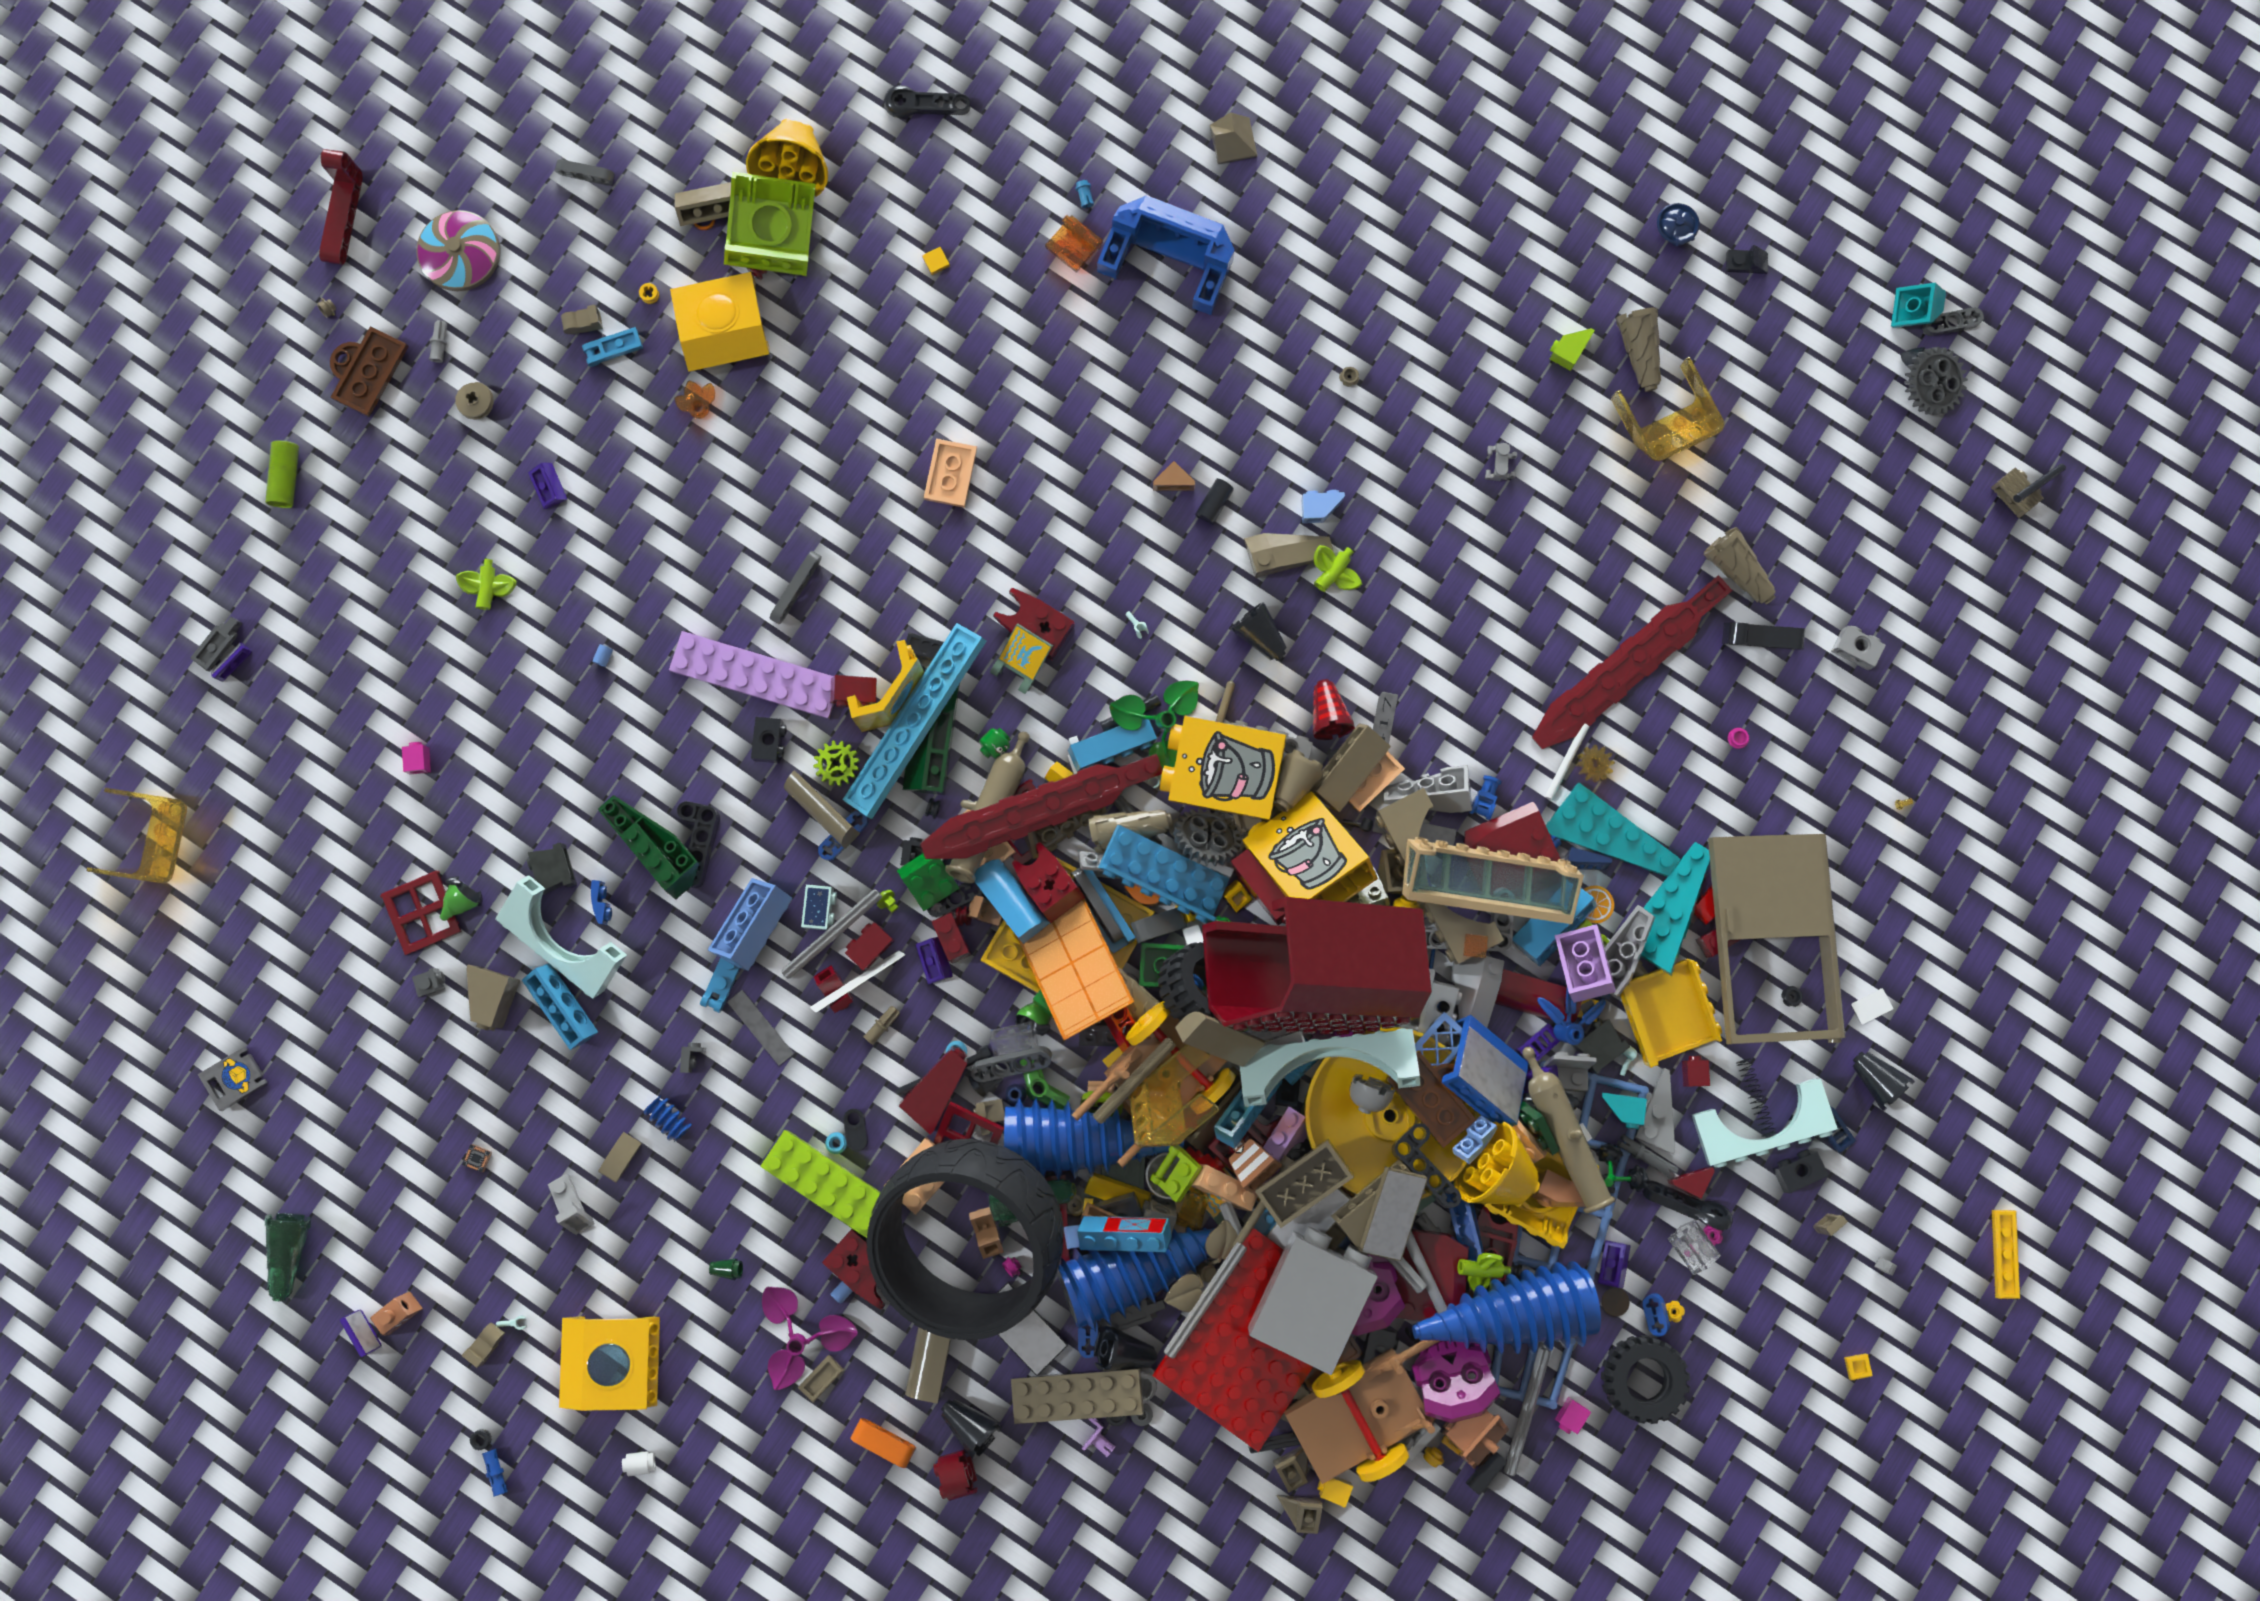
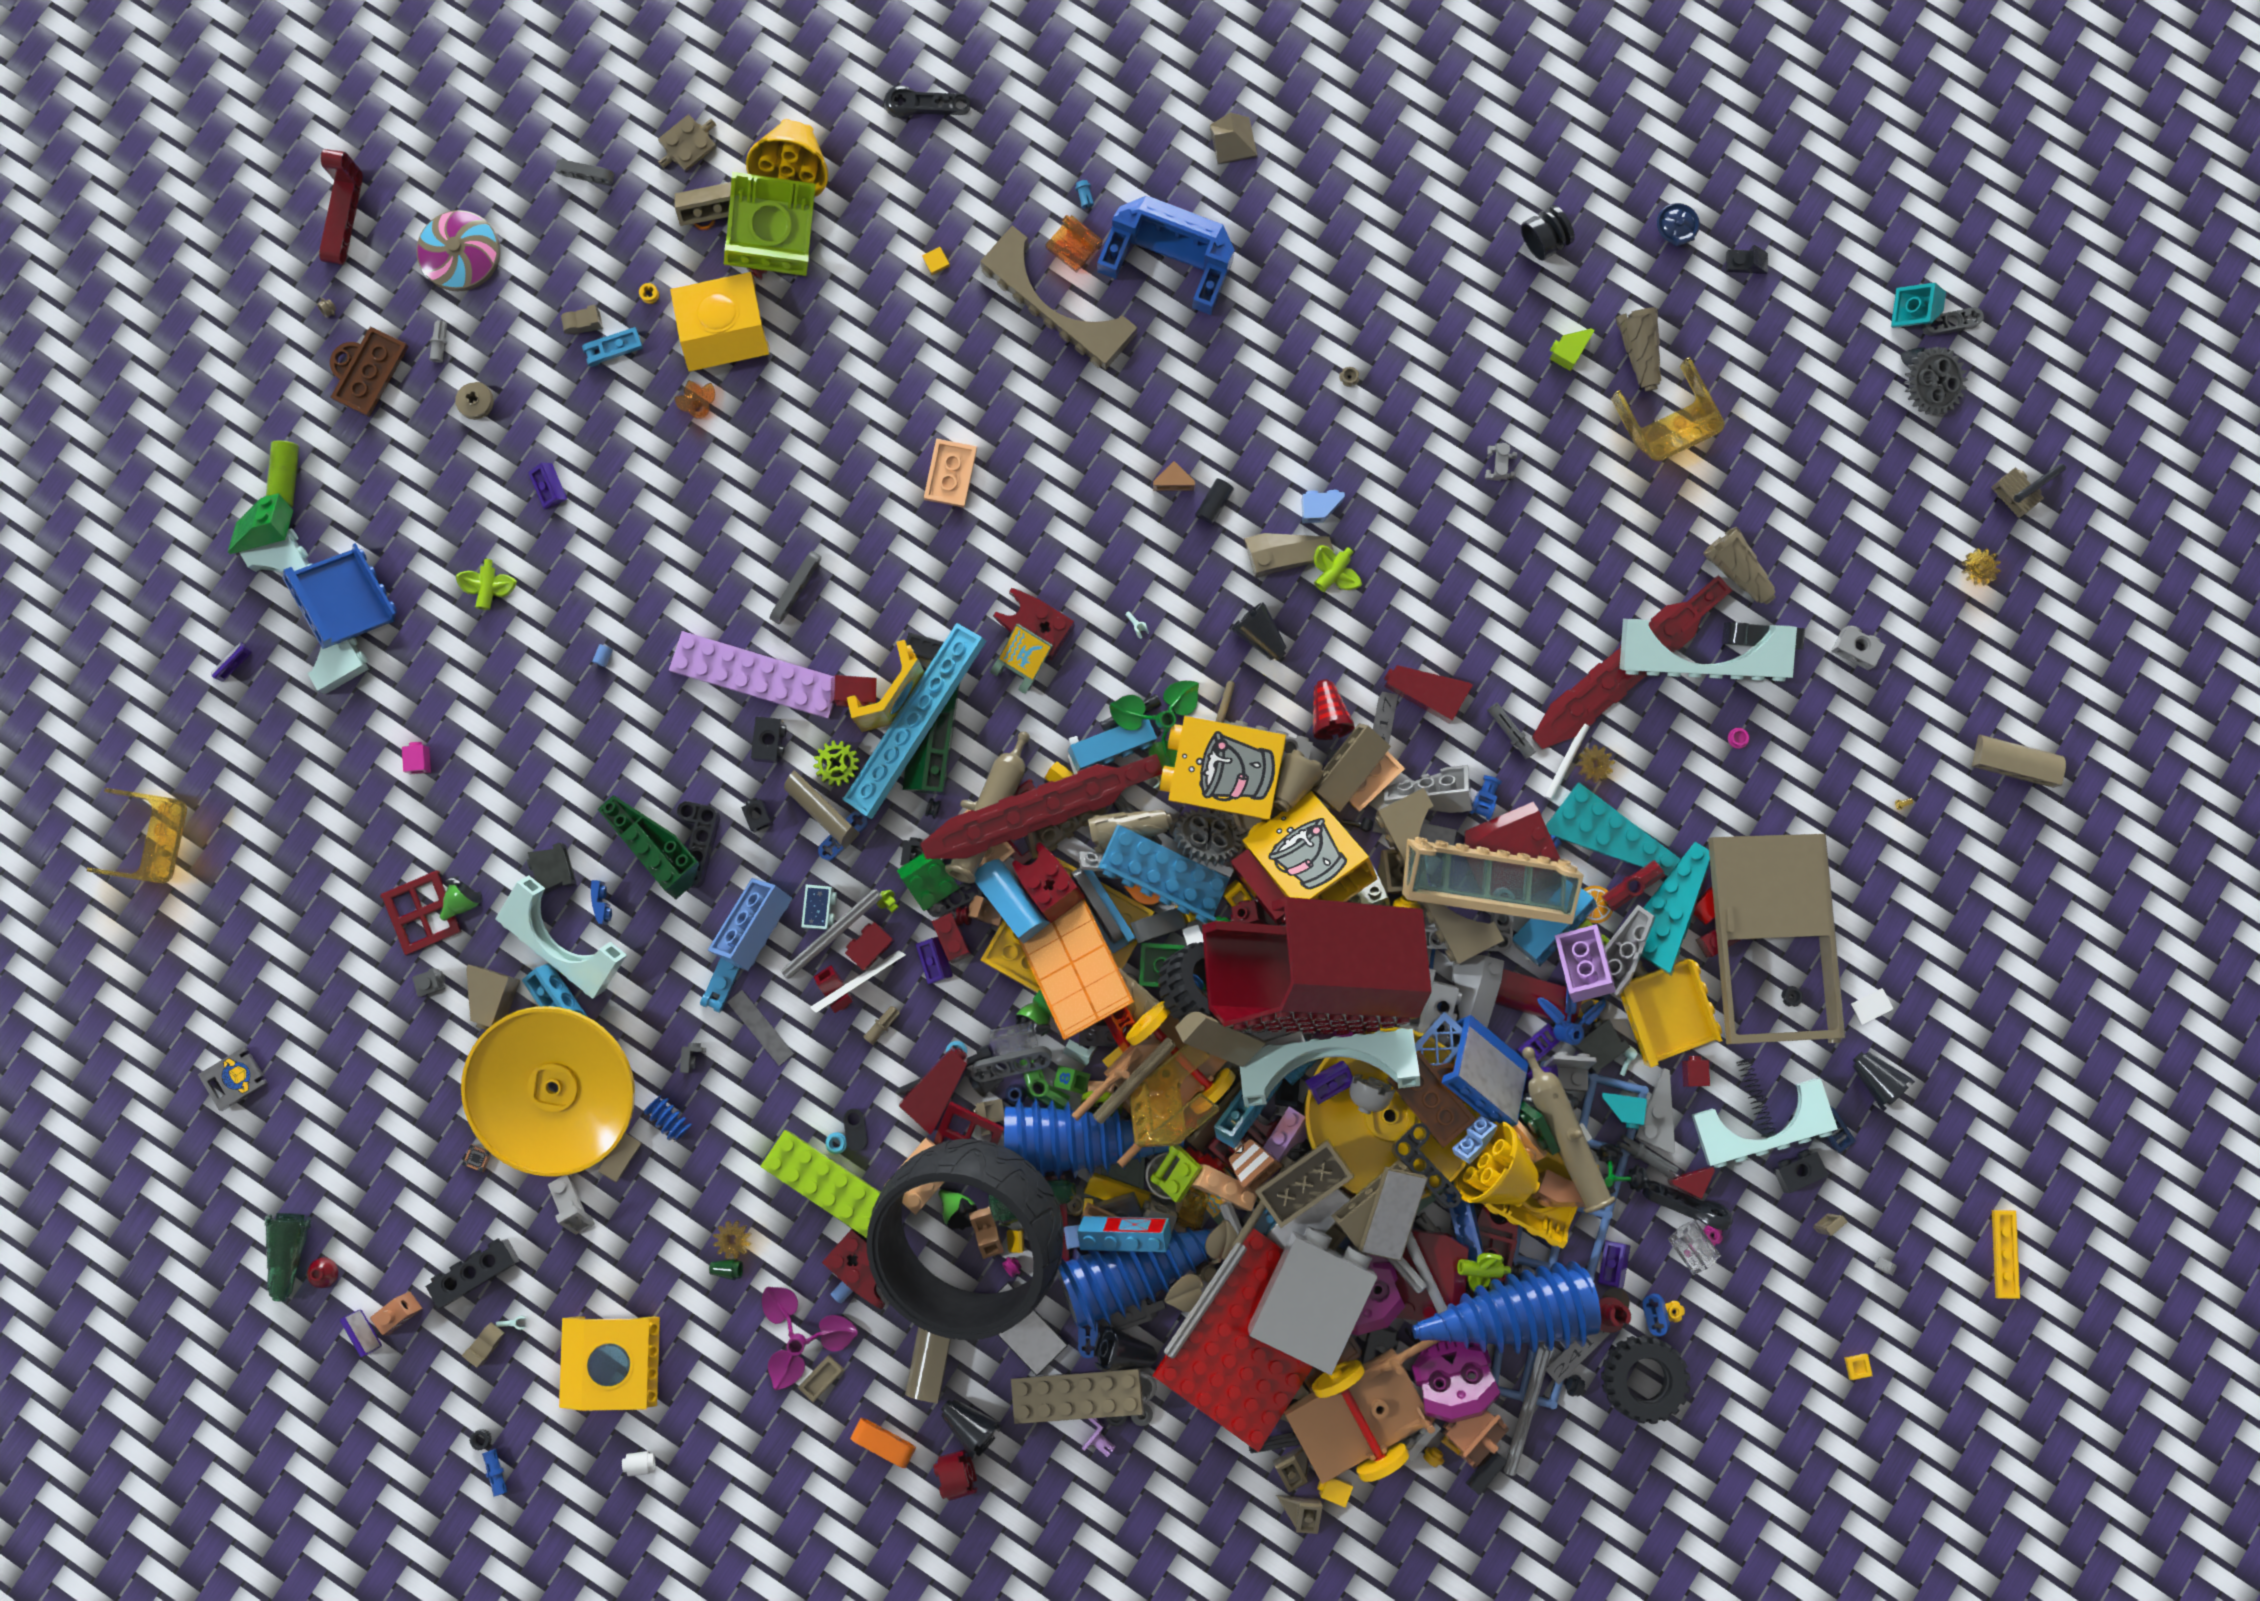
(216, 644): dark grey hinge -> none
(262, 524): none -> green slope
(322, 1272): none -> dark red brick
(334, 664): none -> light aqua arch
(340, 597): none -> blue panel
(504, 1259): none -> black brick
(517, 1112): none -> yellow dish
(687, 143): none -> dark tan plate
(723, 1239): none -> clear yellow gear
(763, 821): none -> black brick
(956, 1209): none -> hat
(994, 743): green head -> none
(1015, 1241): none -> yellow slope
(1071, 1079): none -> bright green brick
(1078, 1052): none -> light aqua tile
(1098, 340): none -> dark tan arch
(1248, 912): none -> dark red brick
(1330, 1082): none -> dark purple slope
(1429, 691): none -> dark red slope
(1475, 946): clear orange tile -> none
(1510, 729): none -> dark grey pin
(1547, 232): none -> black wheel
(1572, 1416): dark pink brick -> none
(1574, 1356): none -> flat silver sticker
(1575, 1386): none -> black plate
(1587, 860): dark blue slope -> none
(1613, 1314): none -> dark red piece
(1621, 894): none -> dark red piece
(1768, 658): none -> light aqua arch
(1989, 569): none -> clear yellow gear
(2019, 761): none -> dark tan brick

